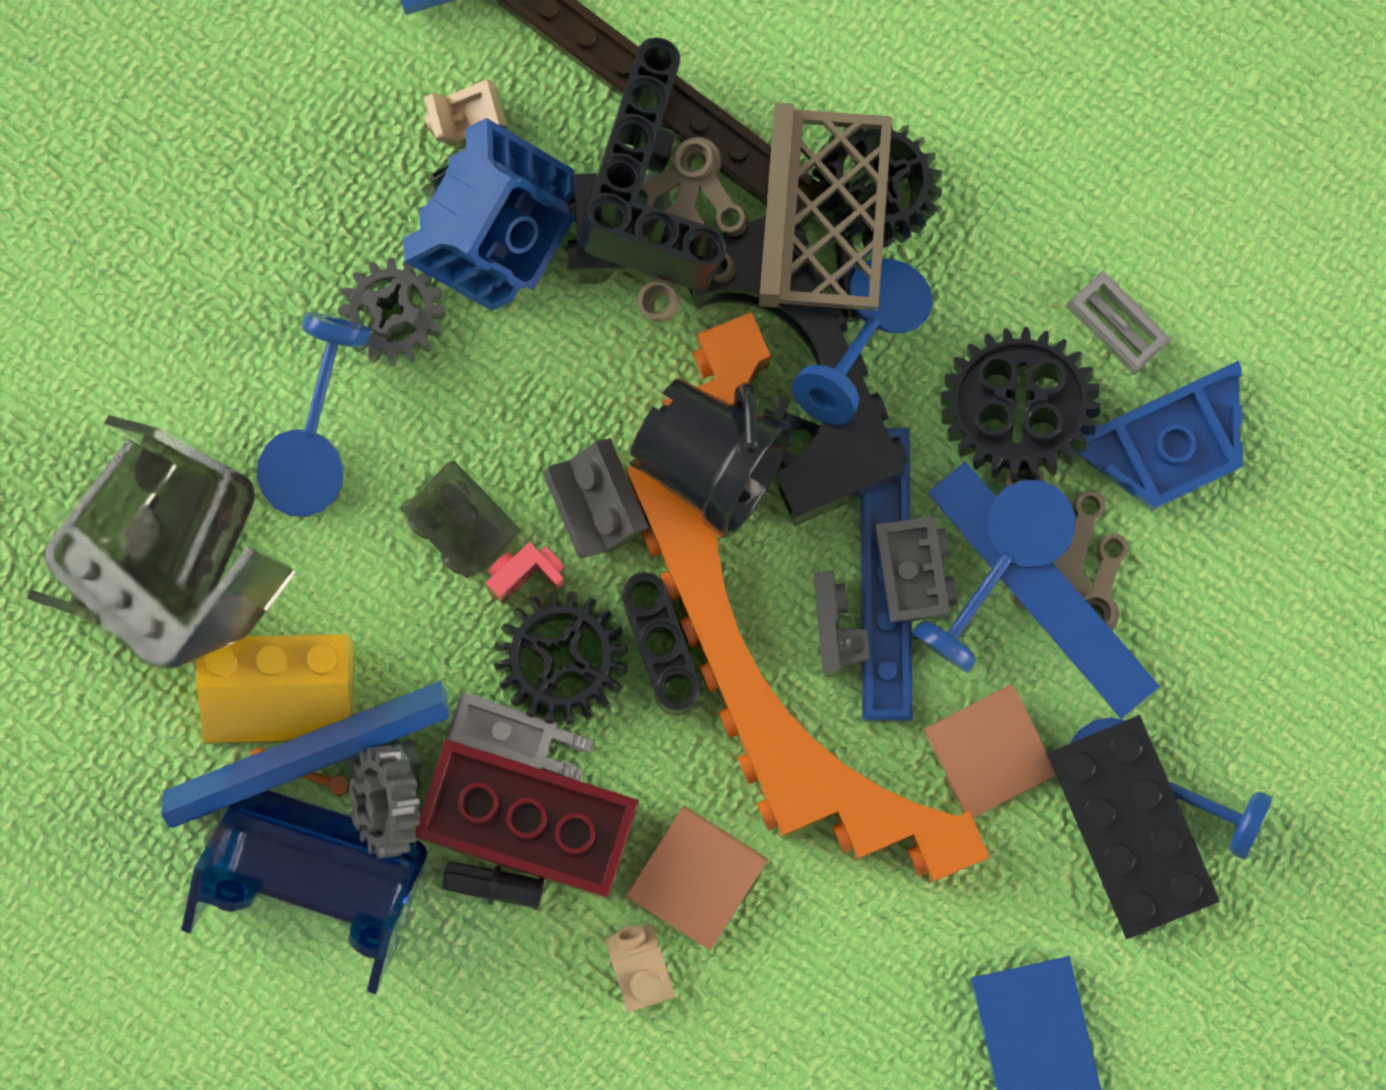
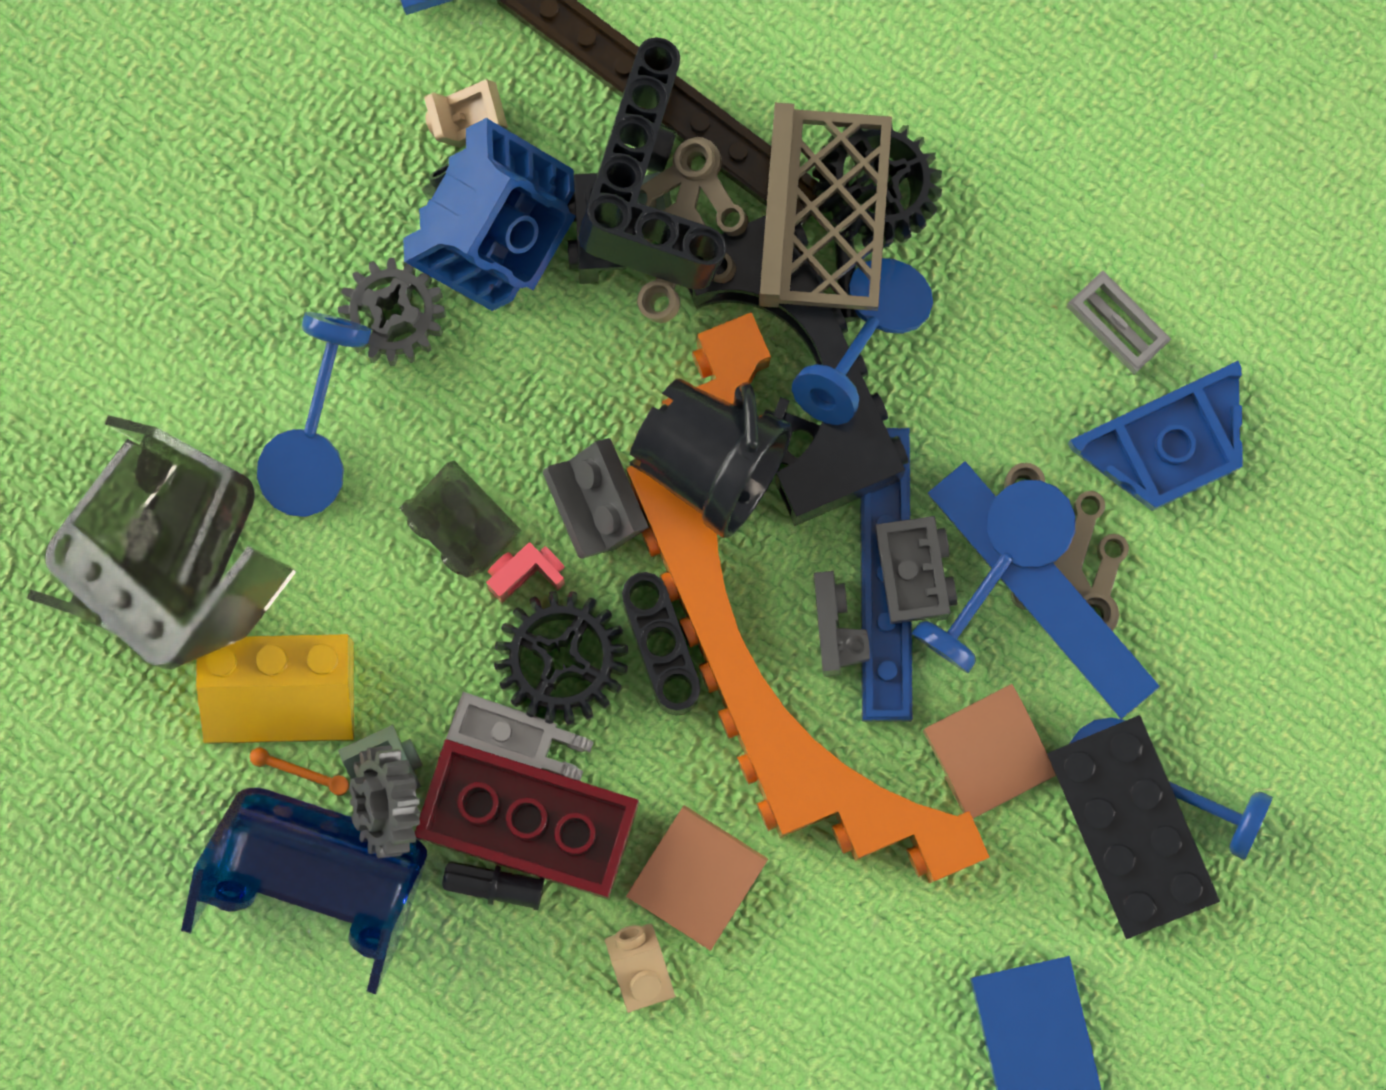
(305, 754): blue tile -> none
(1065, 407): black gear -> none

